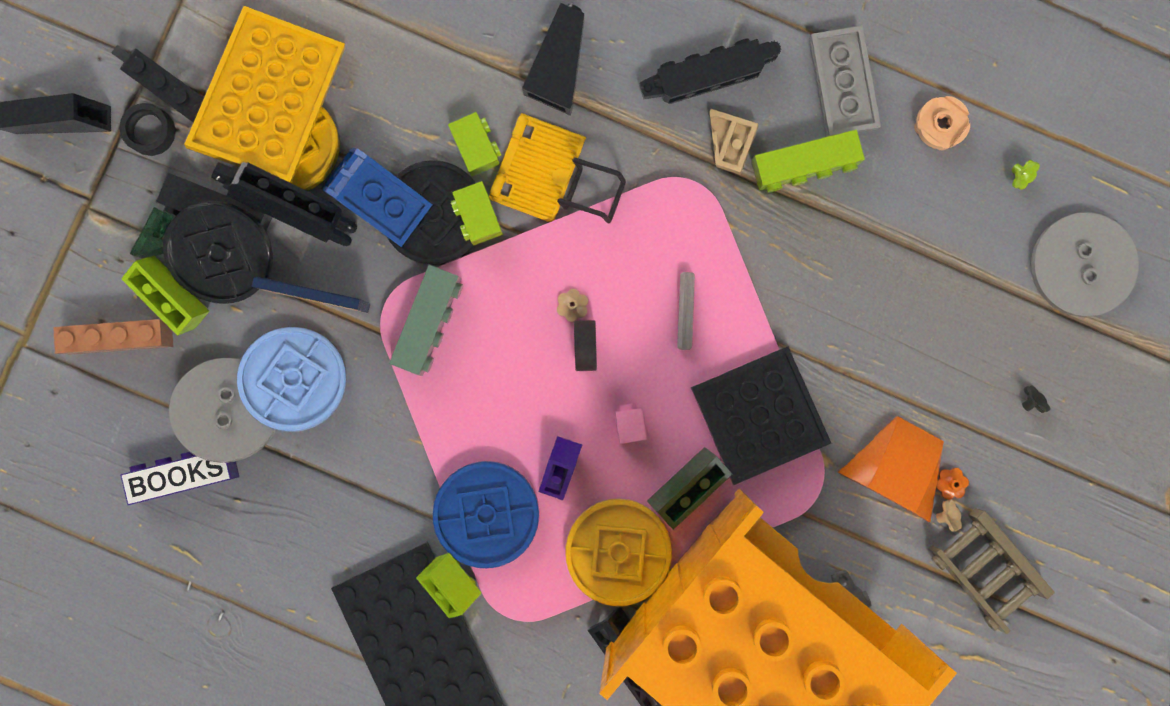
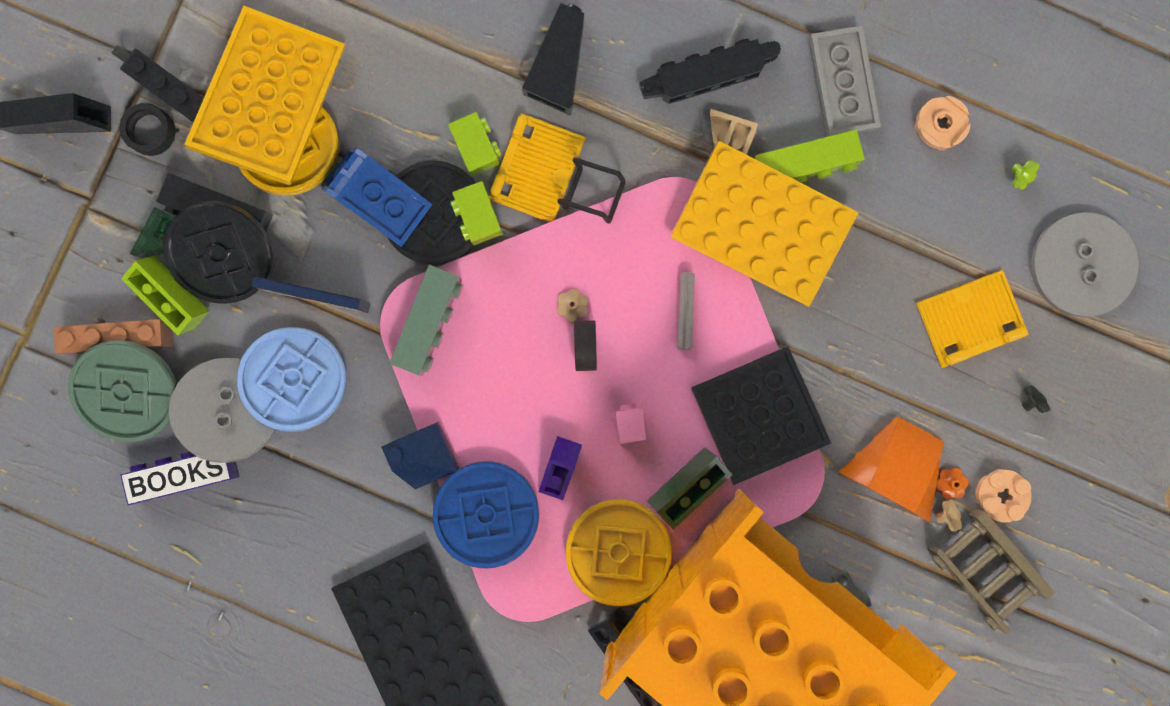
(122, 390): none -> sand green plate
(285, 202): black hinge -> none
(421, 456): none -> dark blue slope
(449, 585): lime brick -> none
(763, 224): none -> yellow plate
(971, 318): none -> yellow window
(1017, 488): none -> light nougat plate

